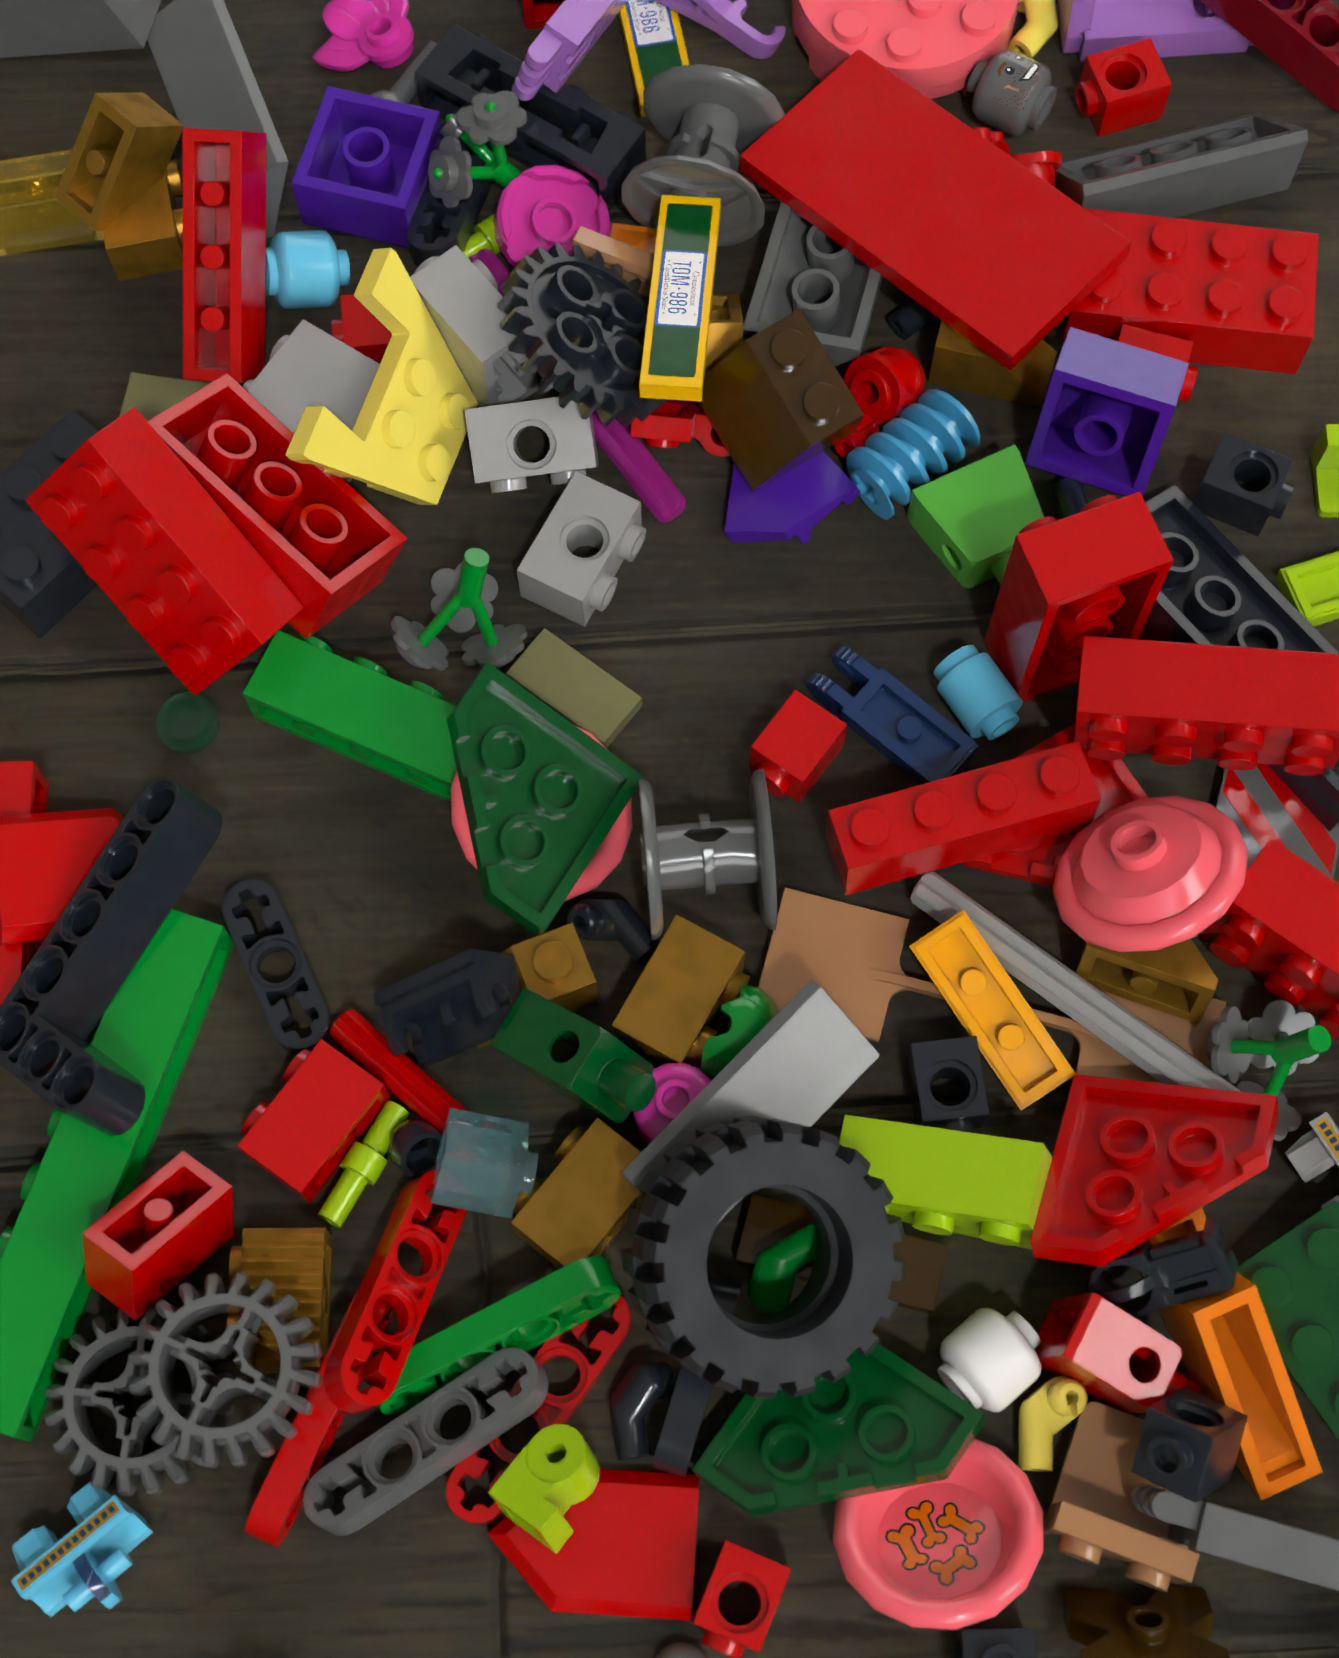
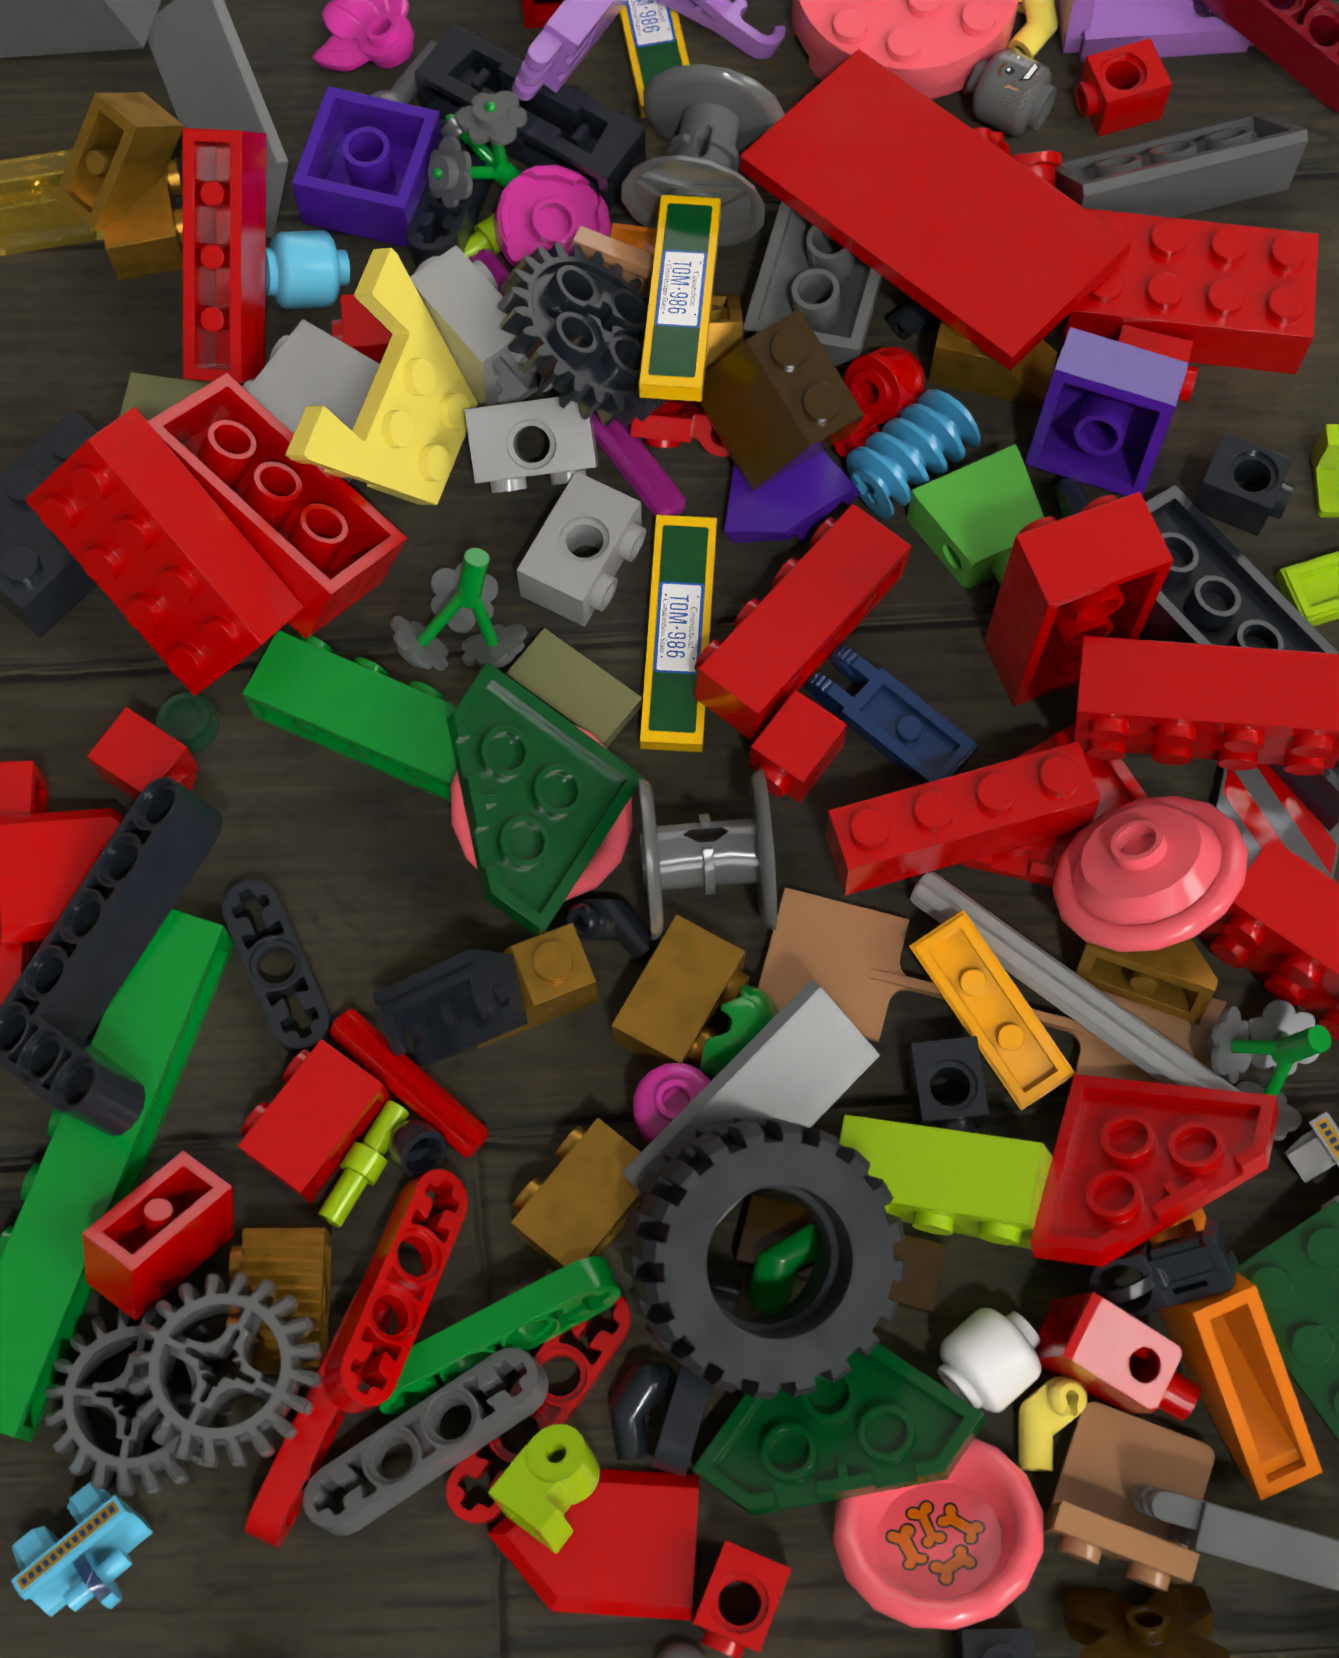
(138, 753): none -> red brick
(483, 1163): clear light blue brick -> none
(600, 1076): dark green torso -> none
(677, 632): none -> tile
(800, 621): none -> red brick
(978, 693): medium azure brick -> none
(1189, 1444): black brick -> none

